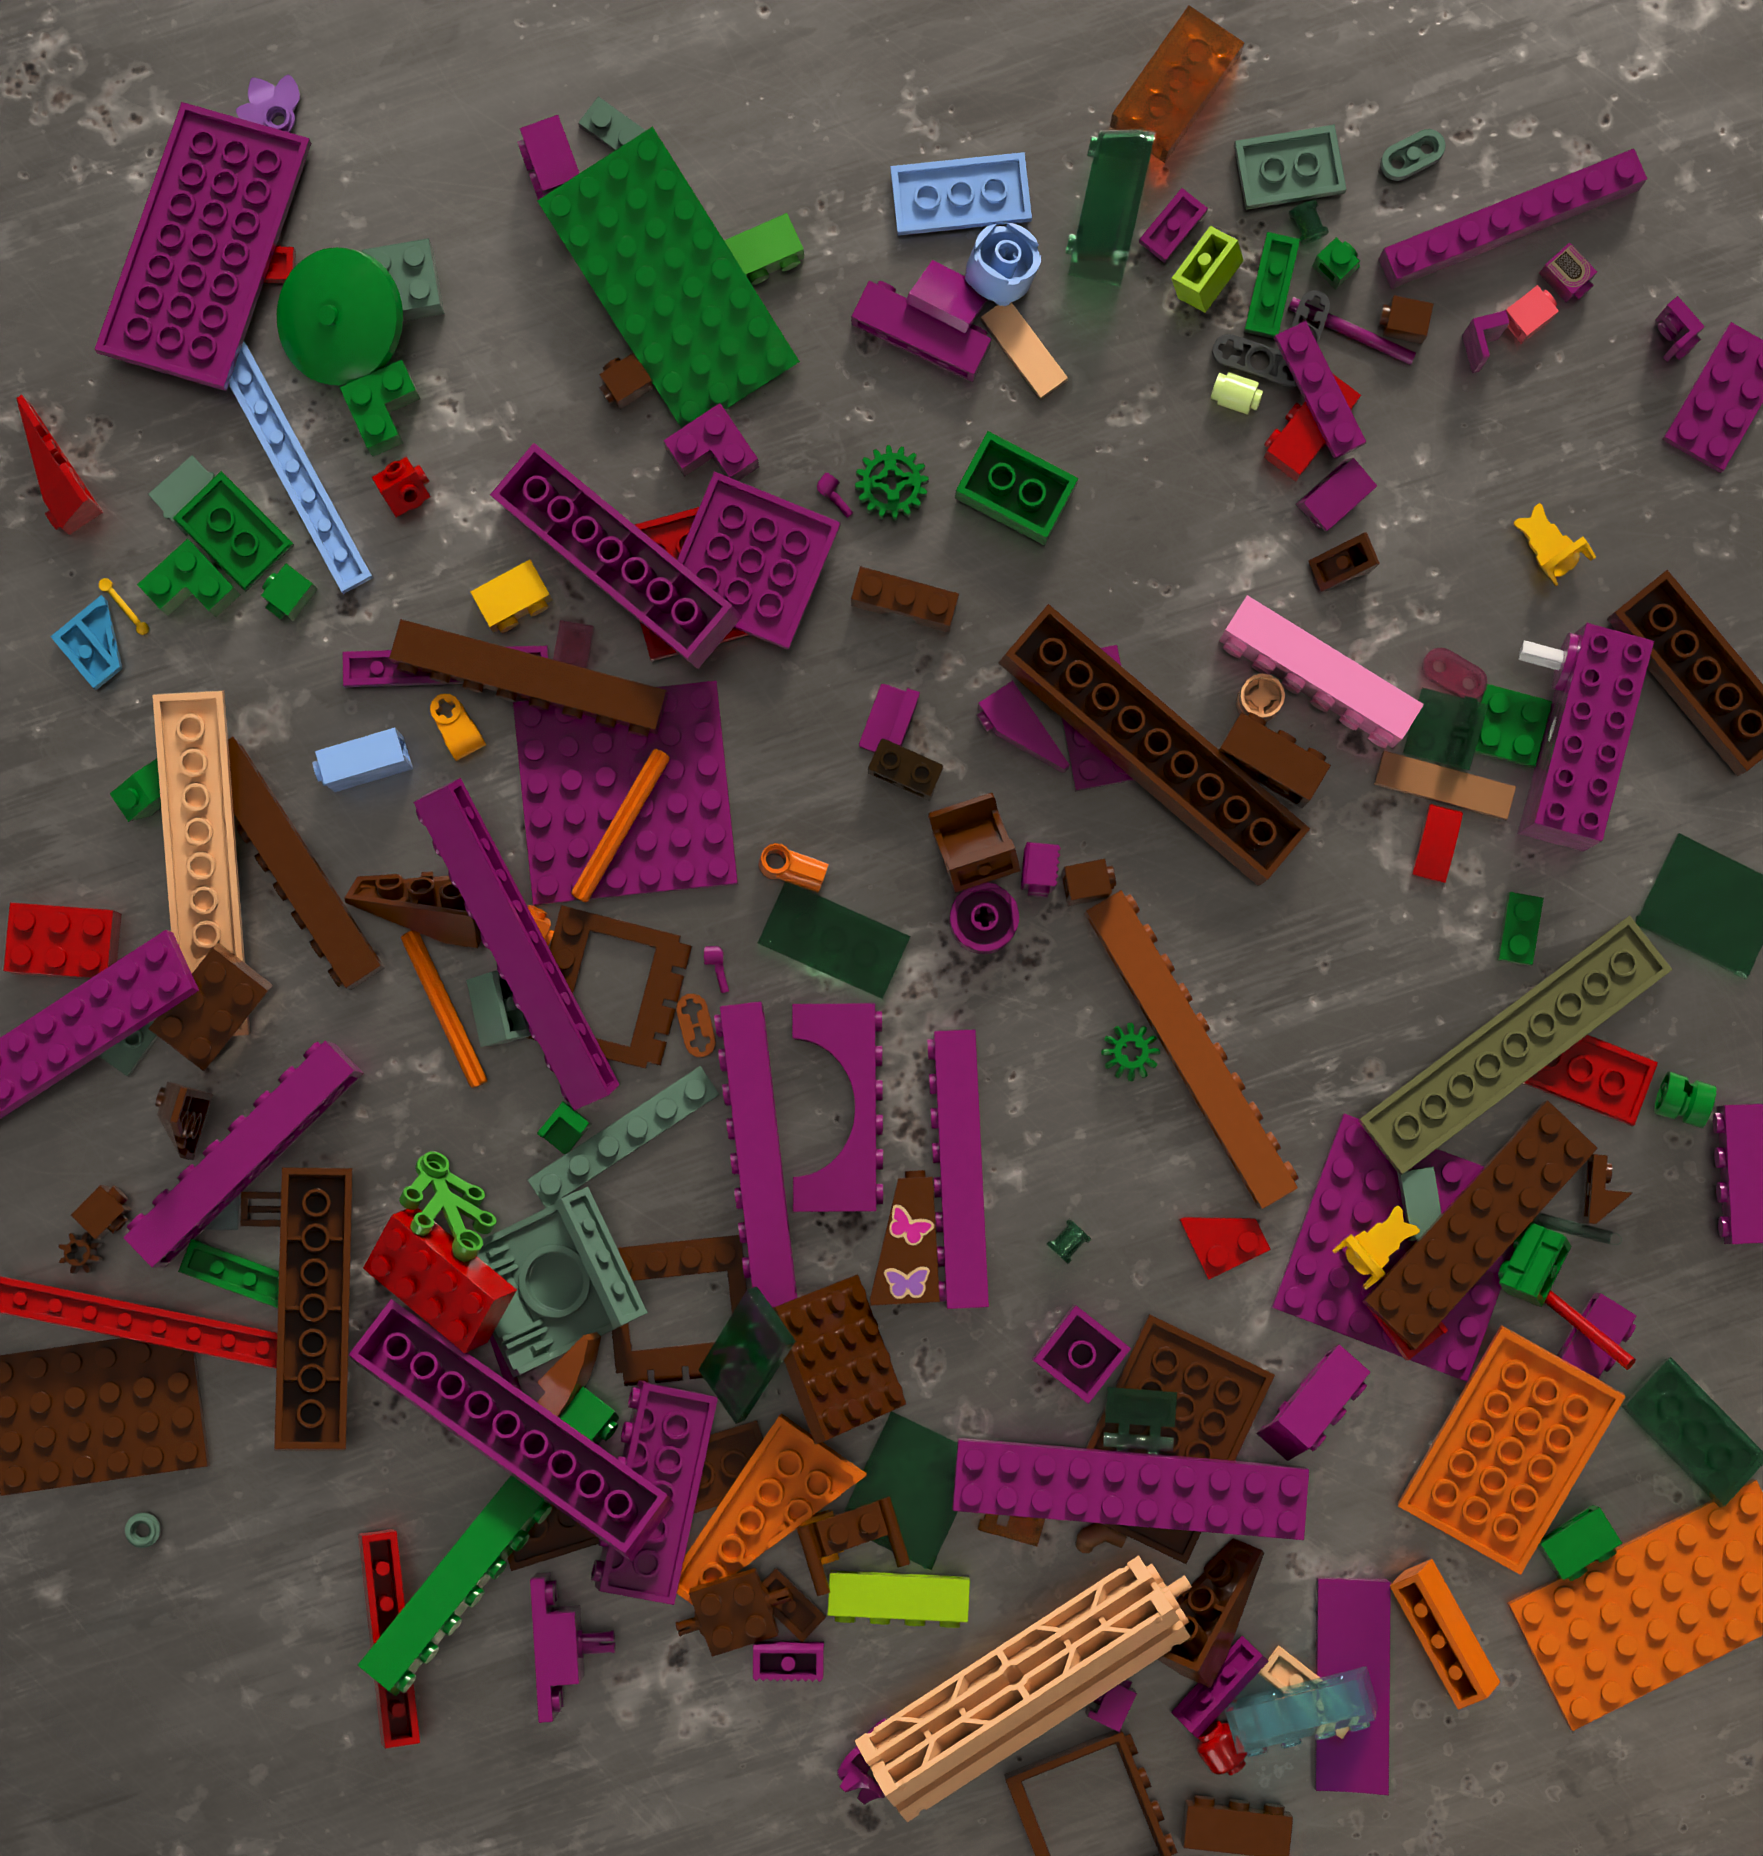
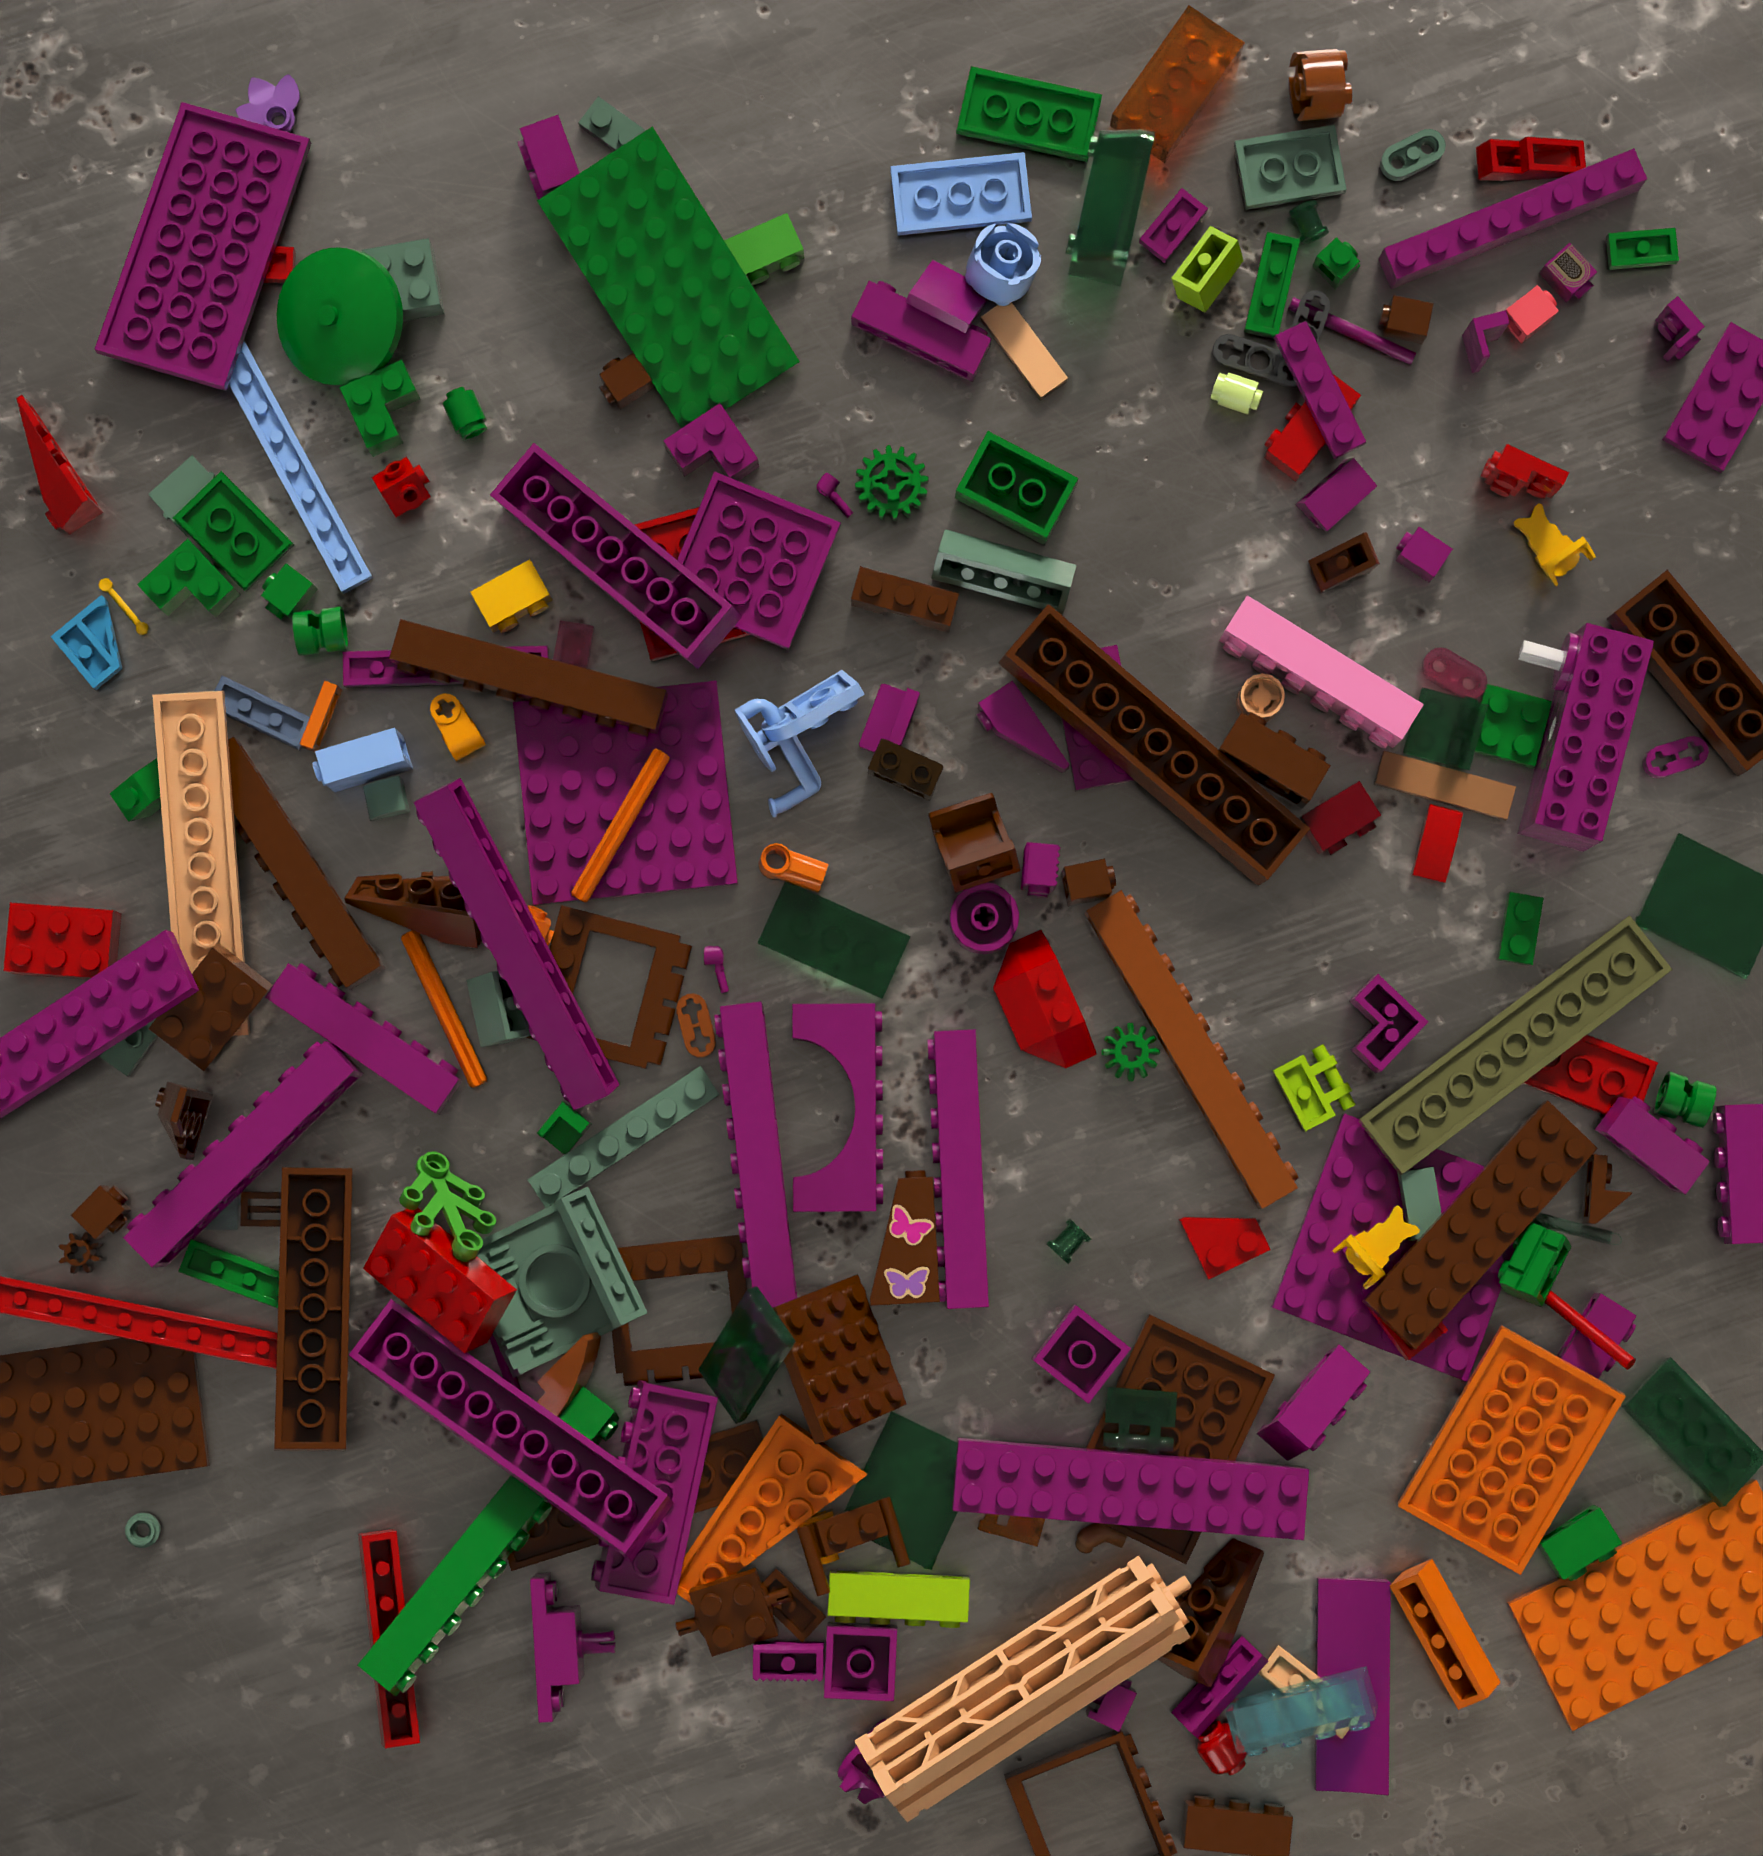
(263, 713): none -> sand blue tile
(320, 631): none -> green wheel
(321, 716): none -> orange tile
(364, 1038): none -> magenta brick
(386, 798): none -> sand green brick
(465, 413): none -> green brick
(792, 718): none -> light blue plate
(860, 1661): none -> magenta brick
(1003, 571): none -> sand green brick
(1028, 114): none -> green piece
(1041, 1003): none -> red wedge
(1304, 1091): none -> lime plate
(1319, 84): none -> dark orange brick
(1340, 818): none -> dark red brick
(1393, 1023): none -> magenta brick
(1422, 553): none -> magenta brick
(1514, 468): none -> red plate
(1529, 159): none -> red slope
(1642, 248): none -> green plate
(1653, 1144): none -> magenta brick
(1672, 749): none -> magenta beam

